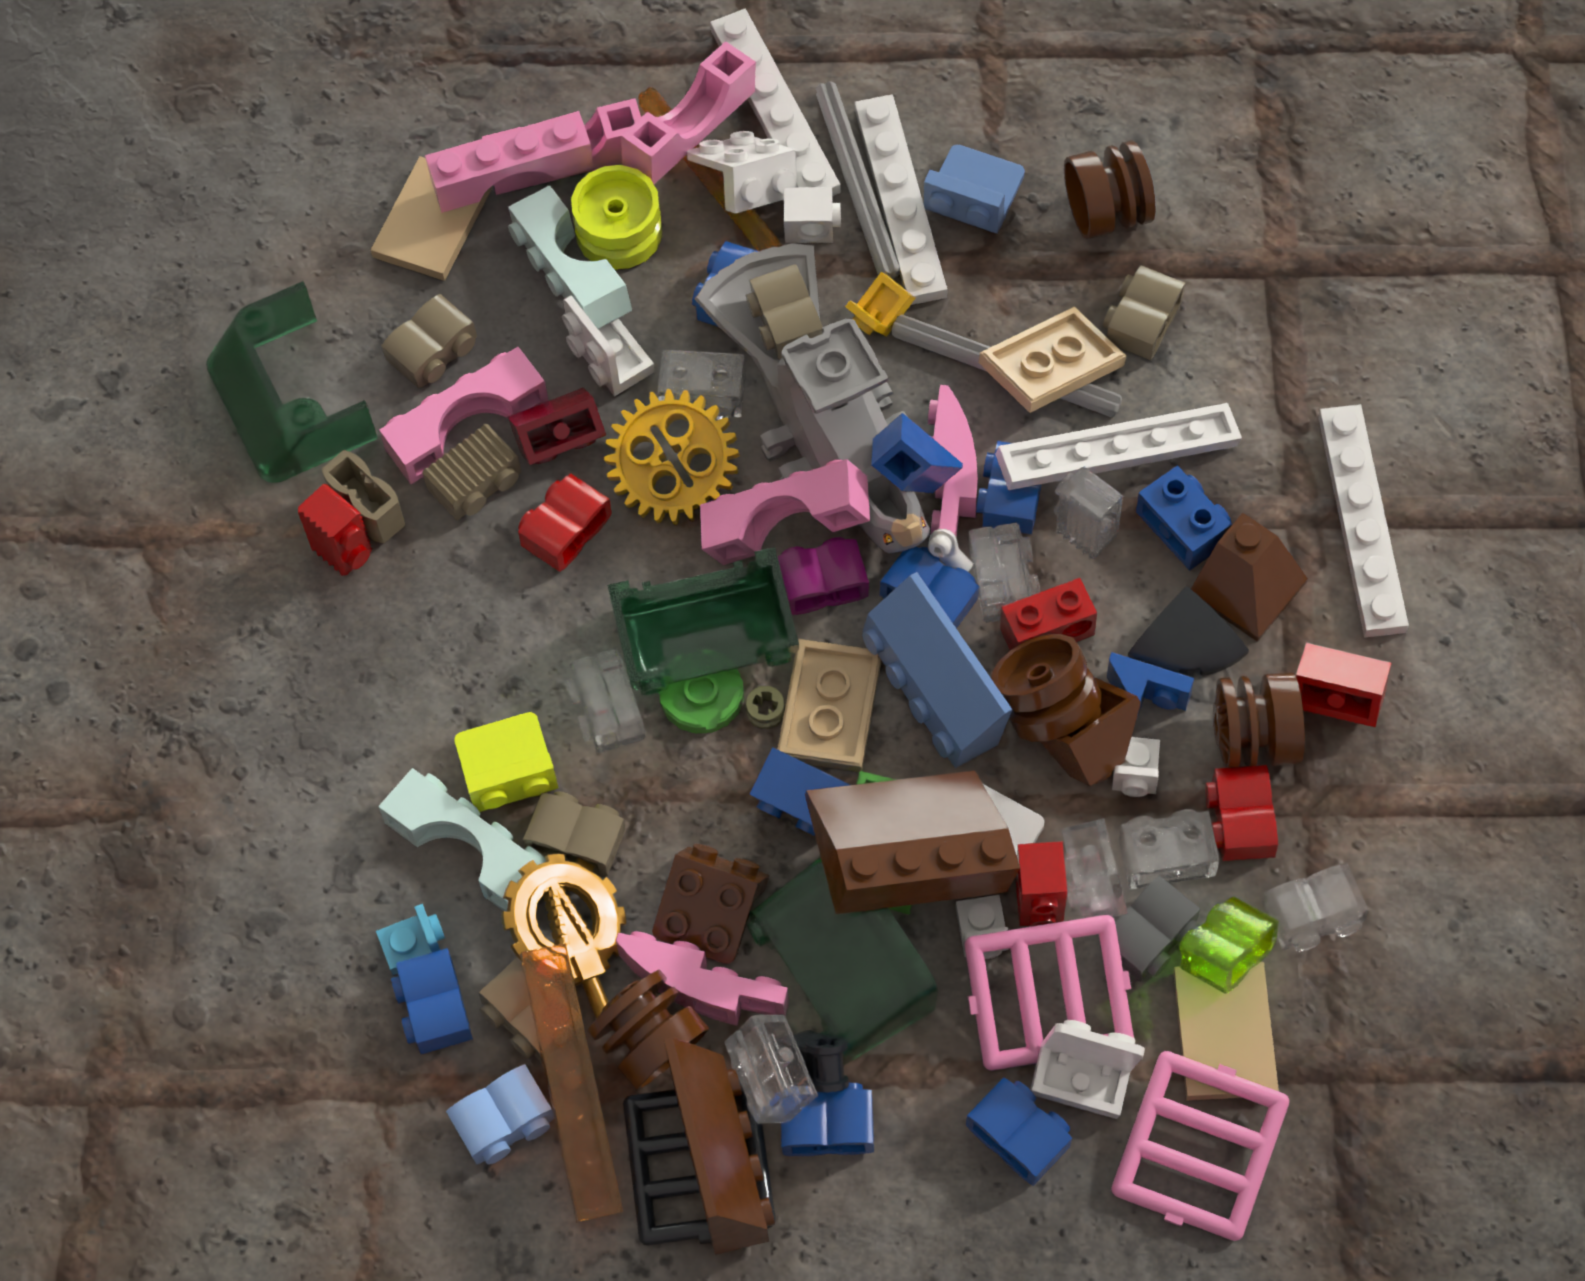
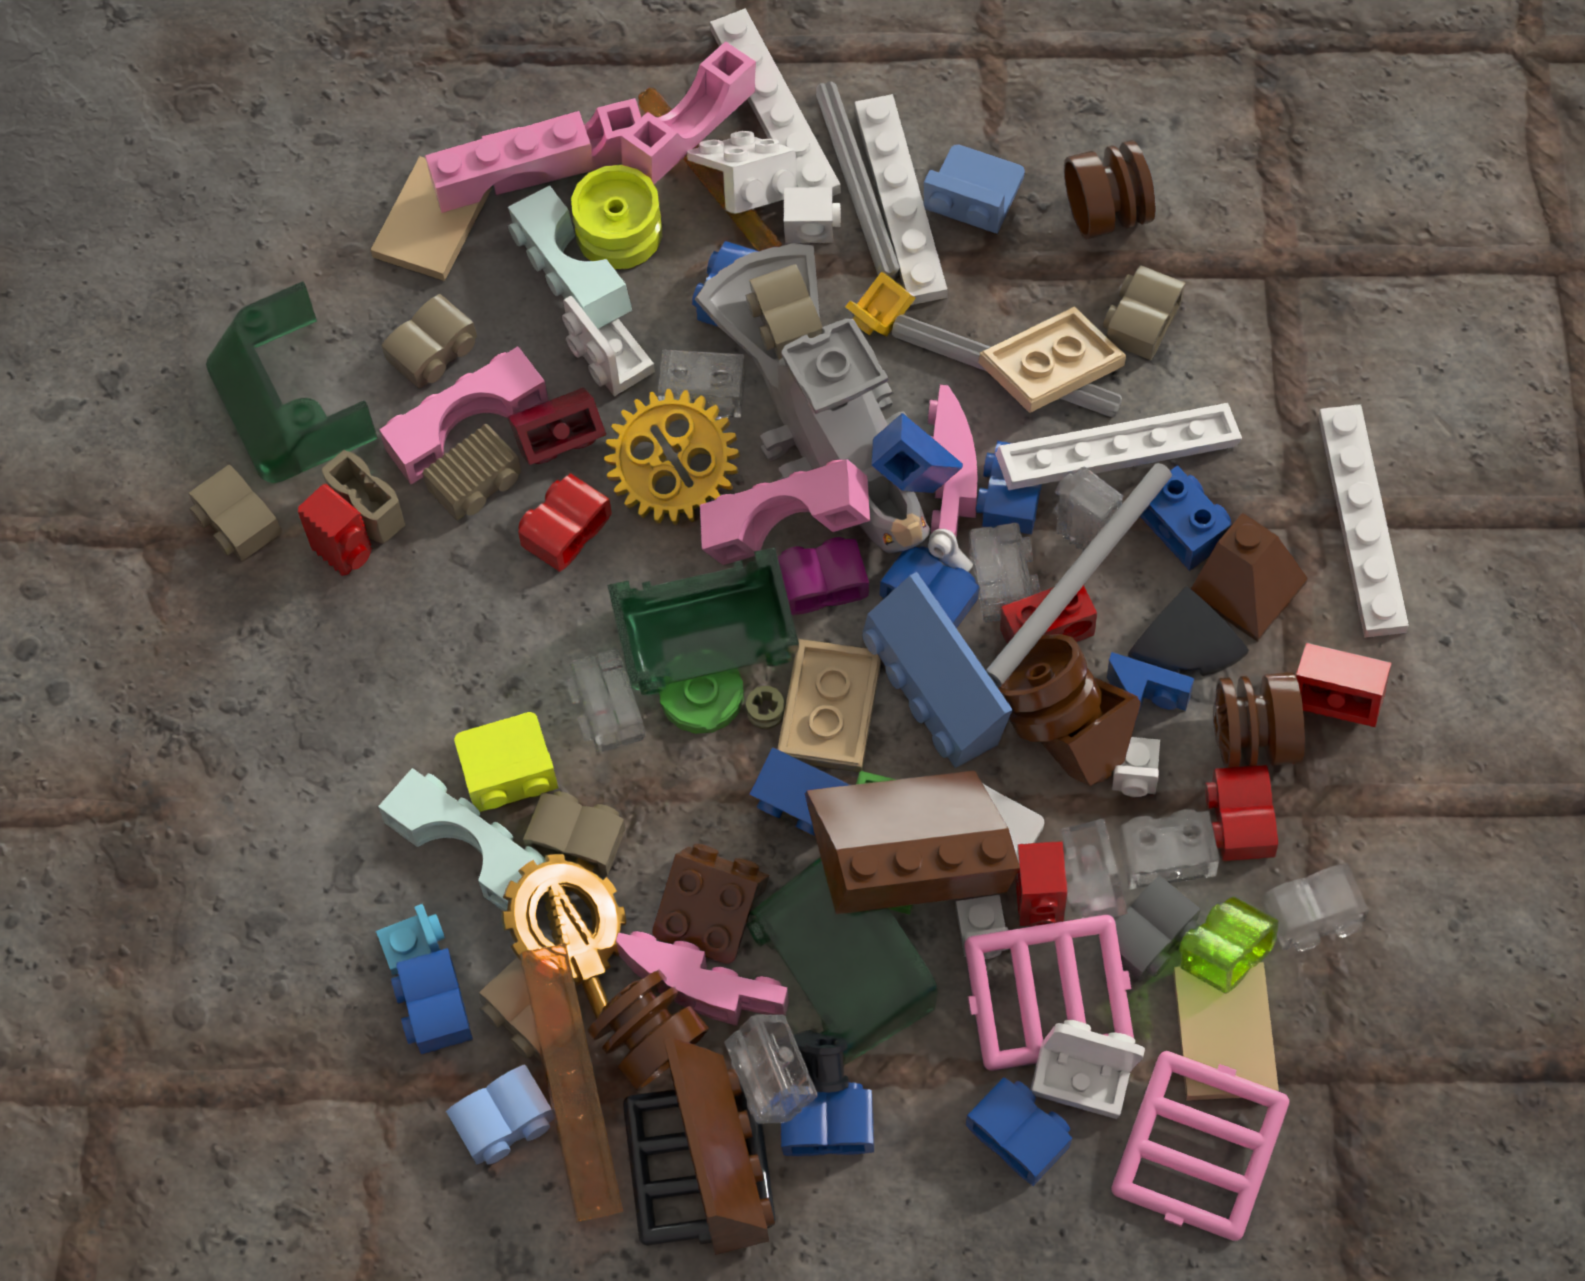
(234, 513): none -> dark tan brick
(1078, 574): none -> light grey piece

